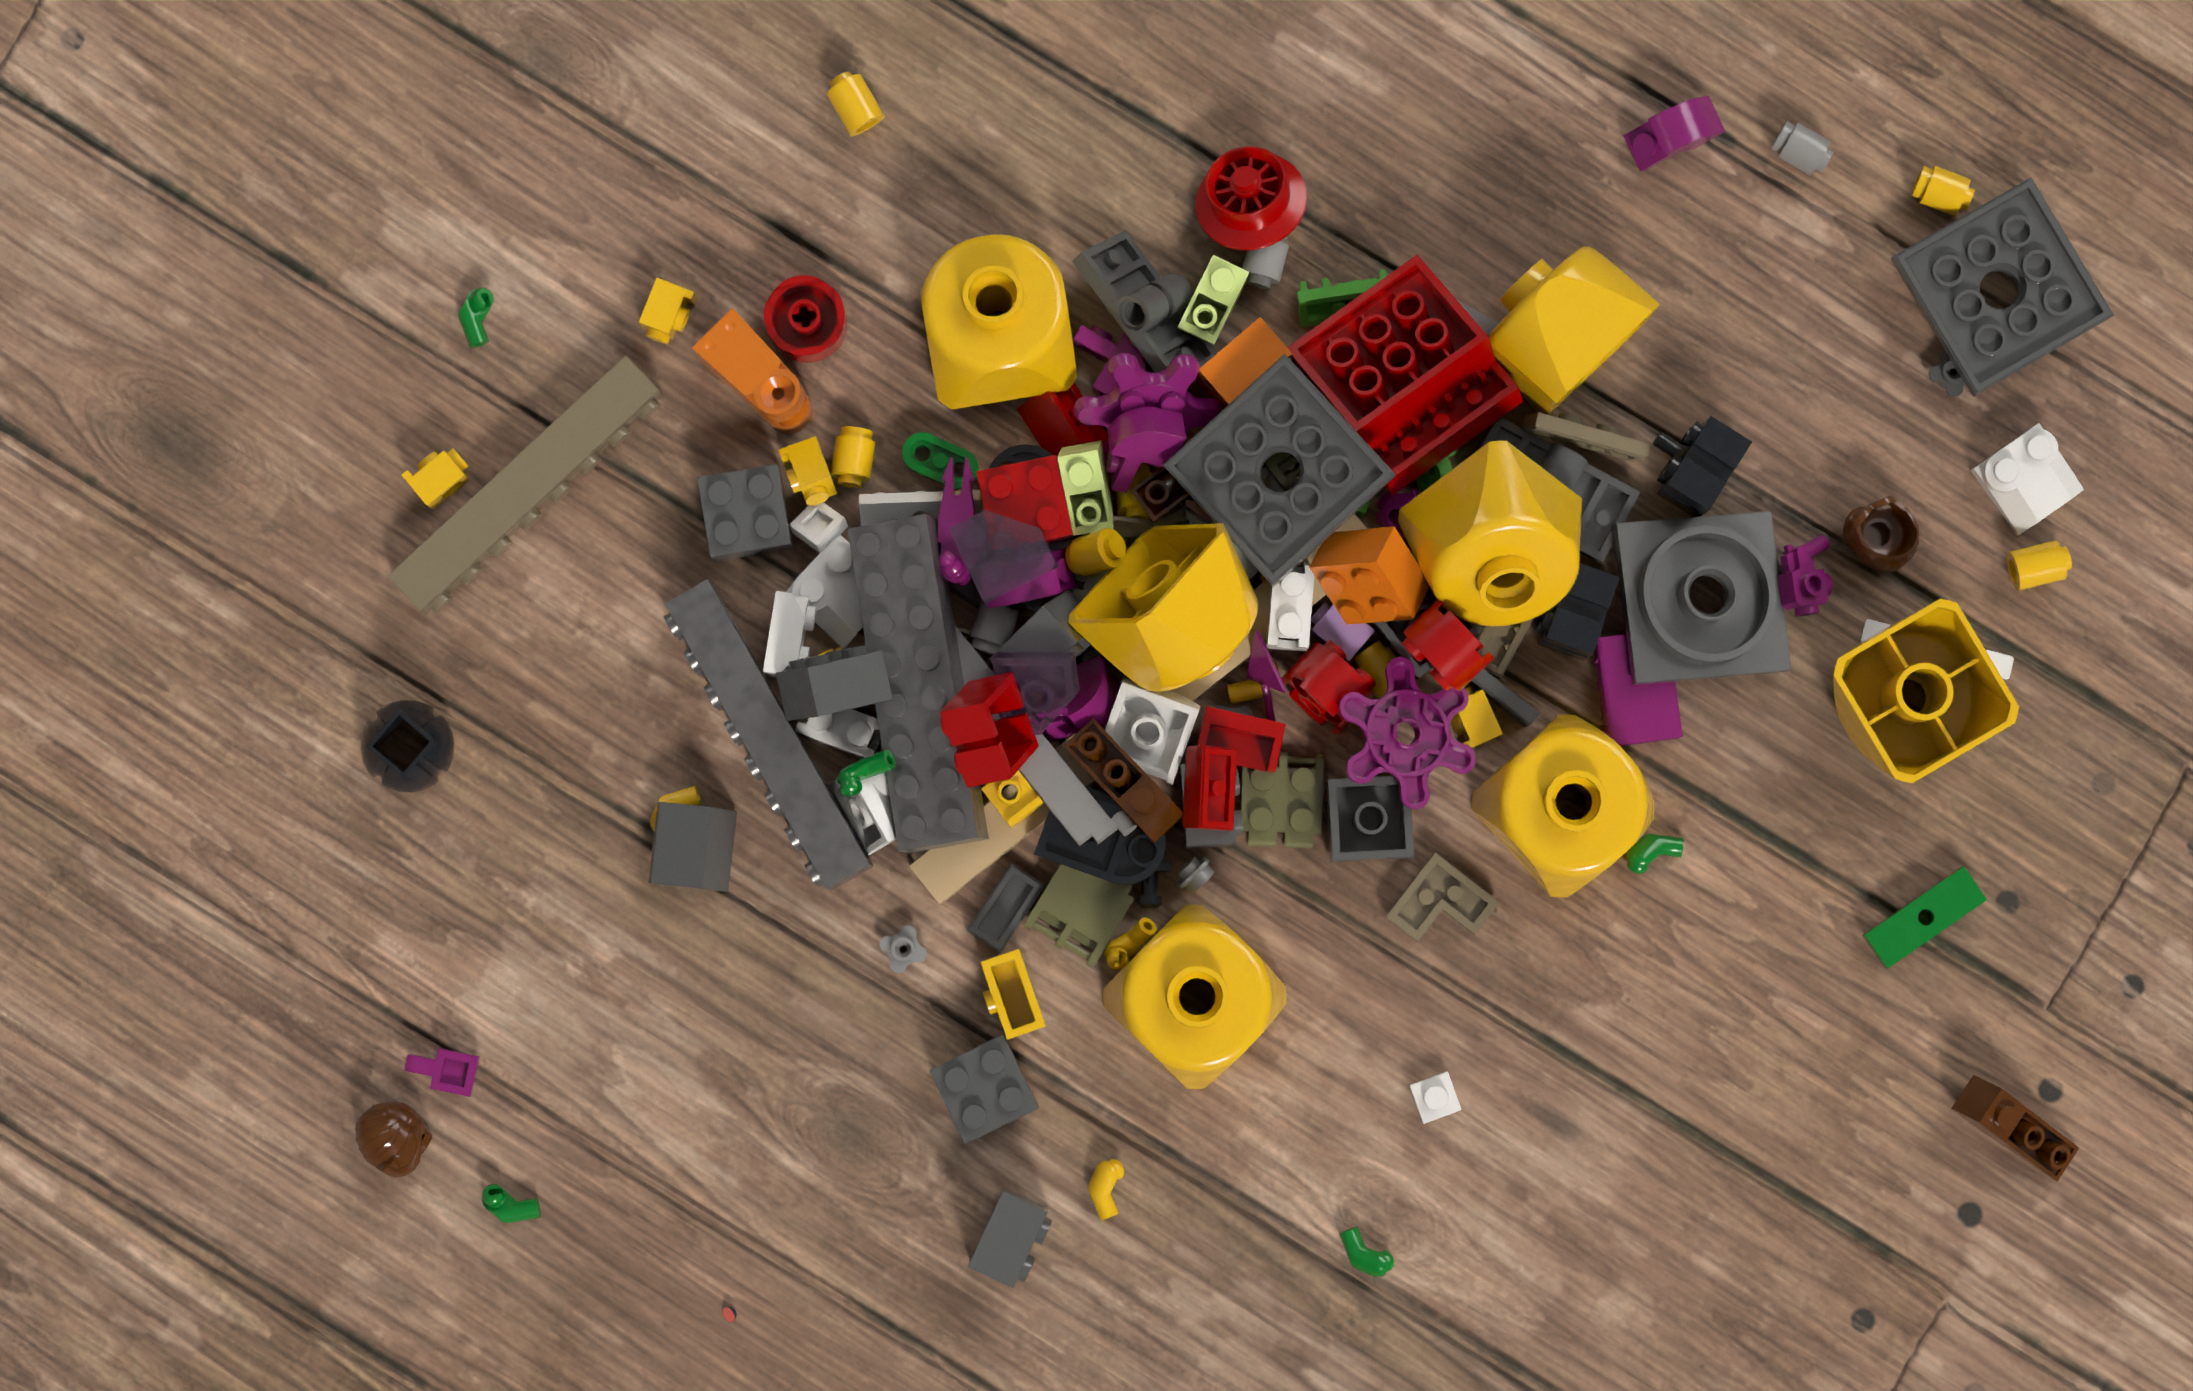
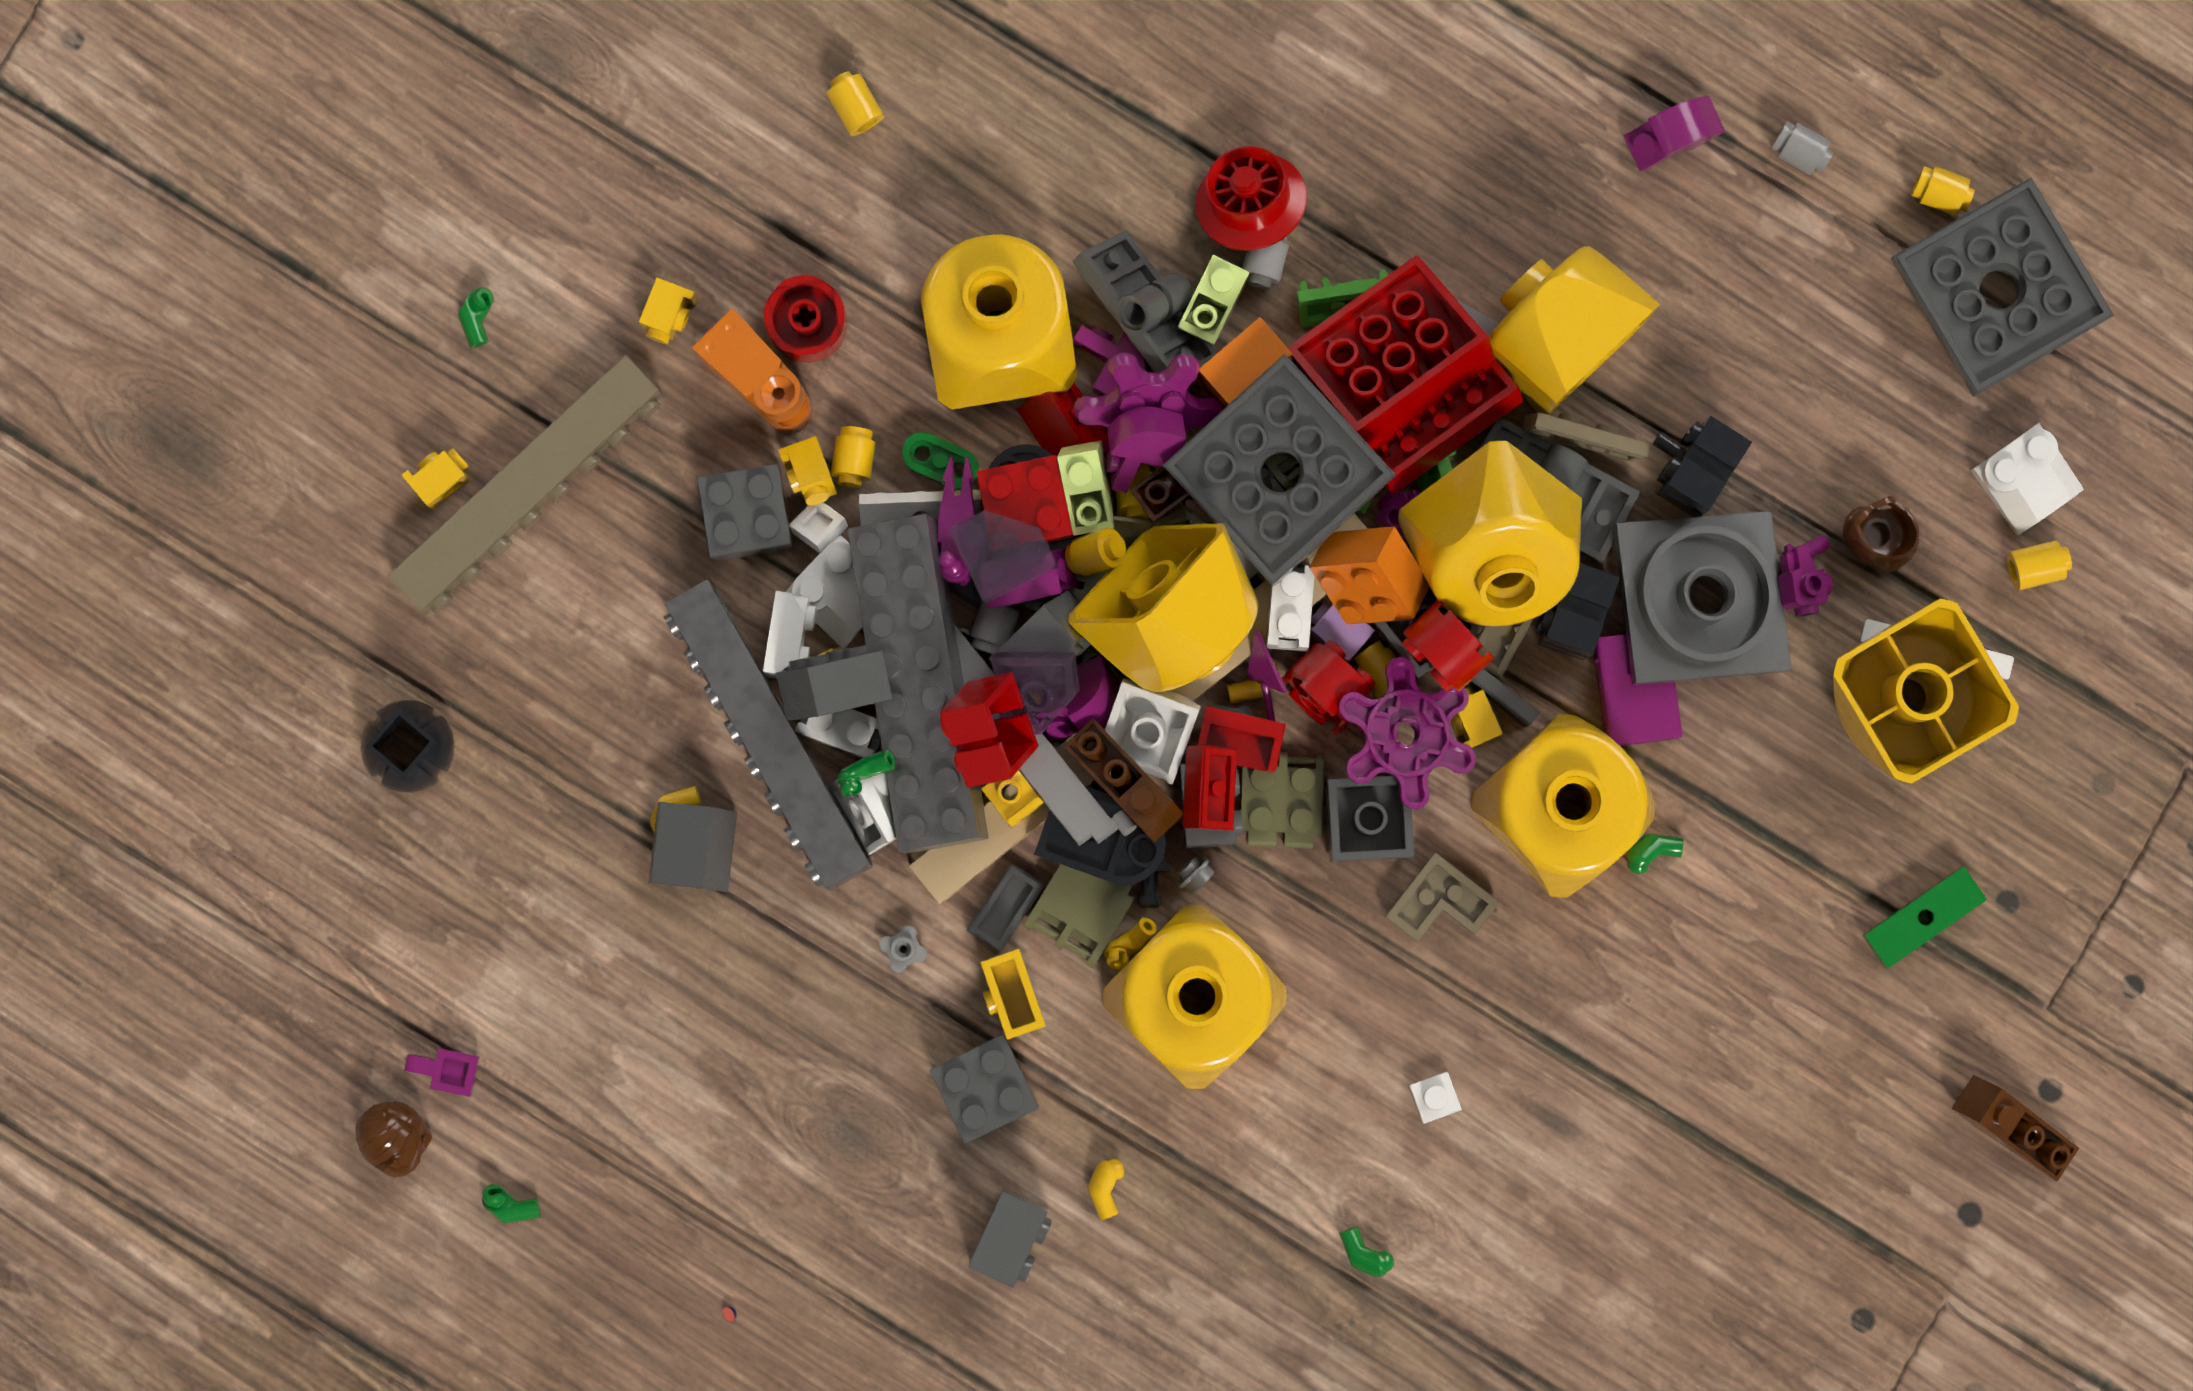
(1941, 375): dark grey plate -> none

